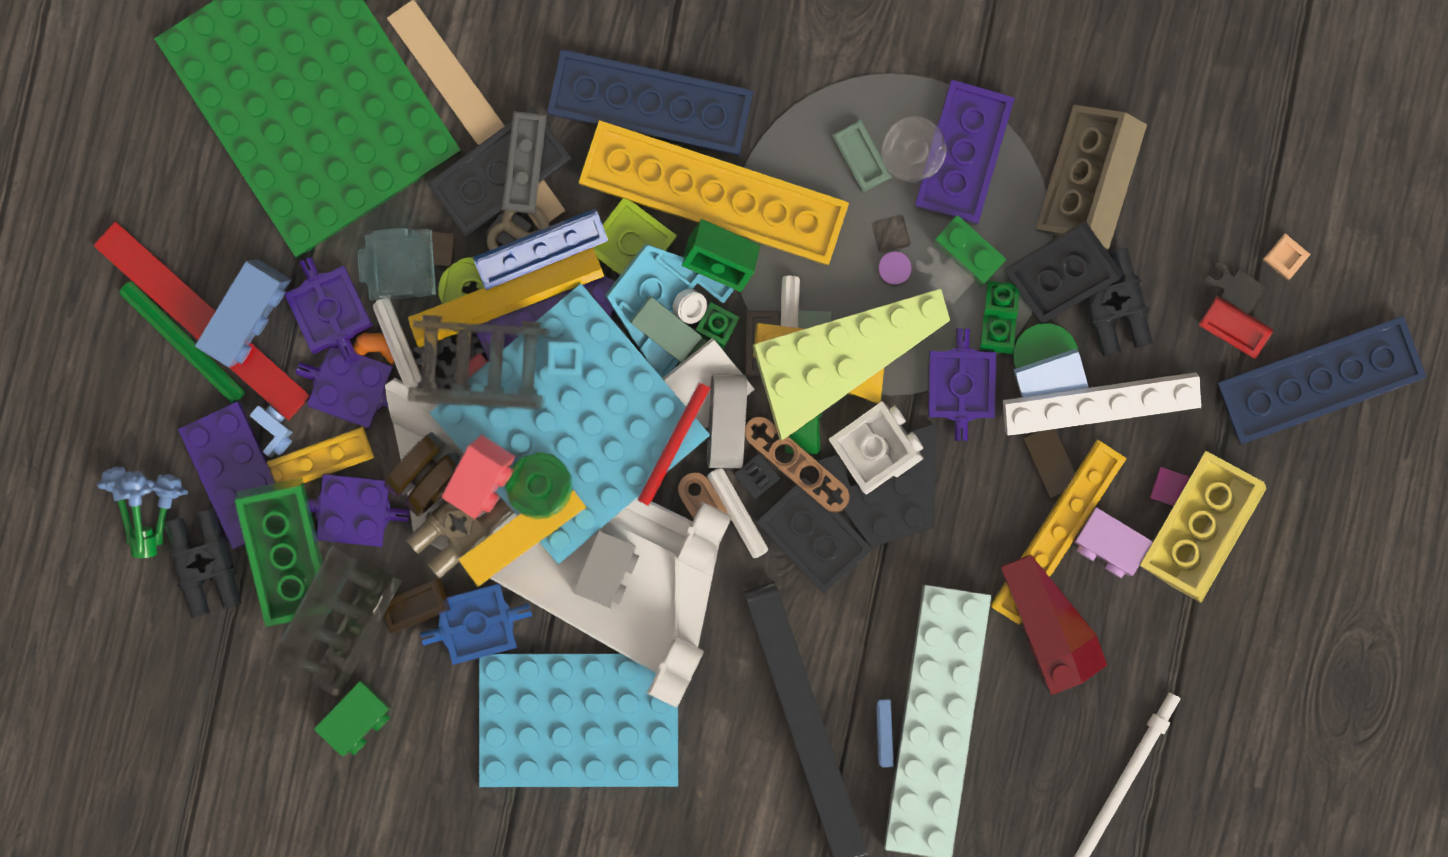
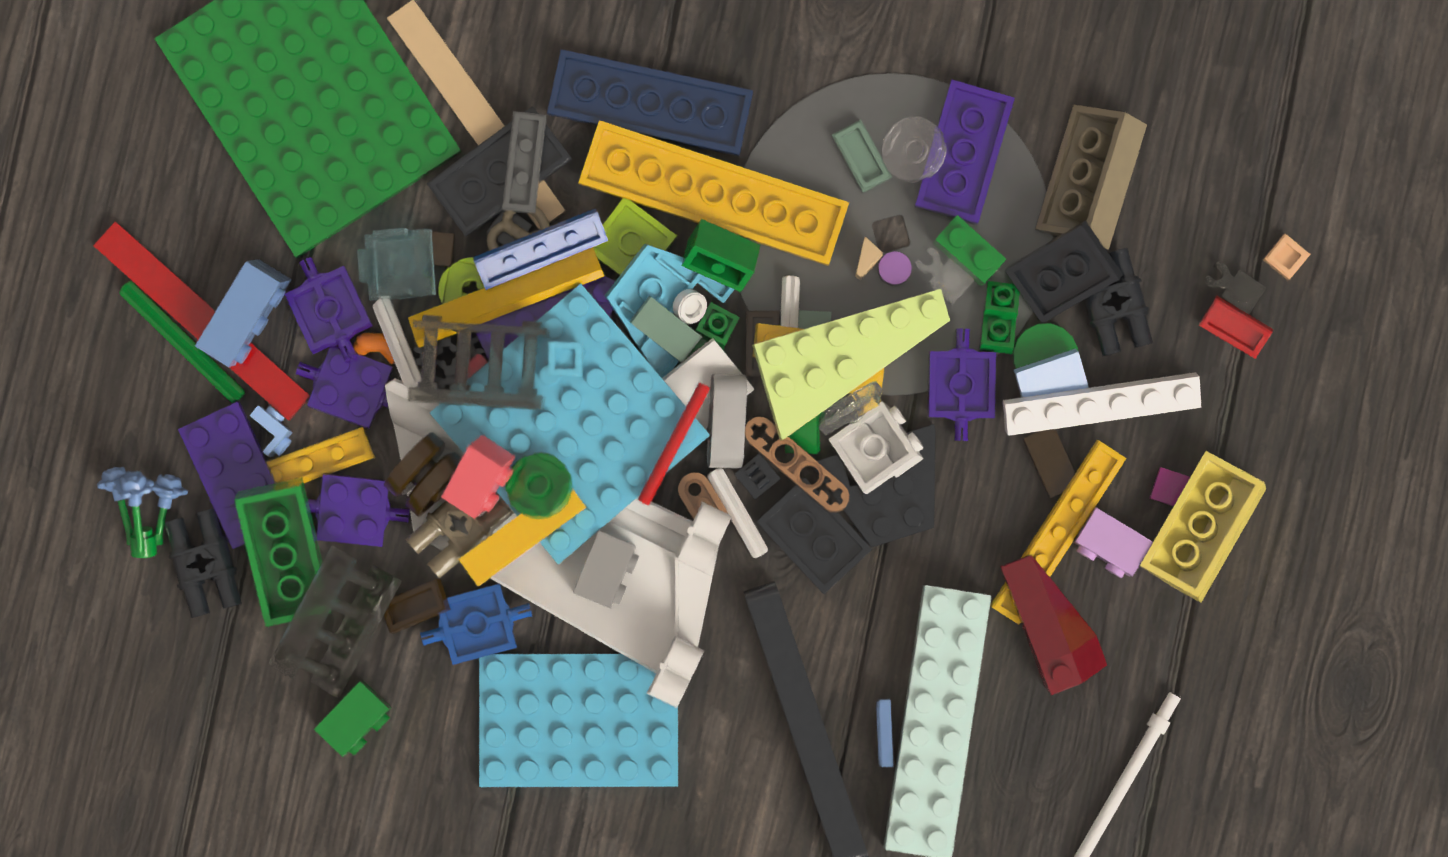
(851, 408): none -> clear plate
(868, 258): none -> tan slope
(1321, 380): dark blue plate -> none

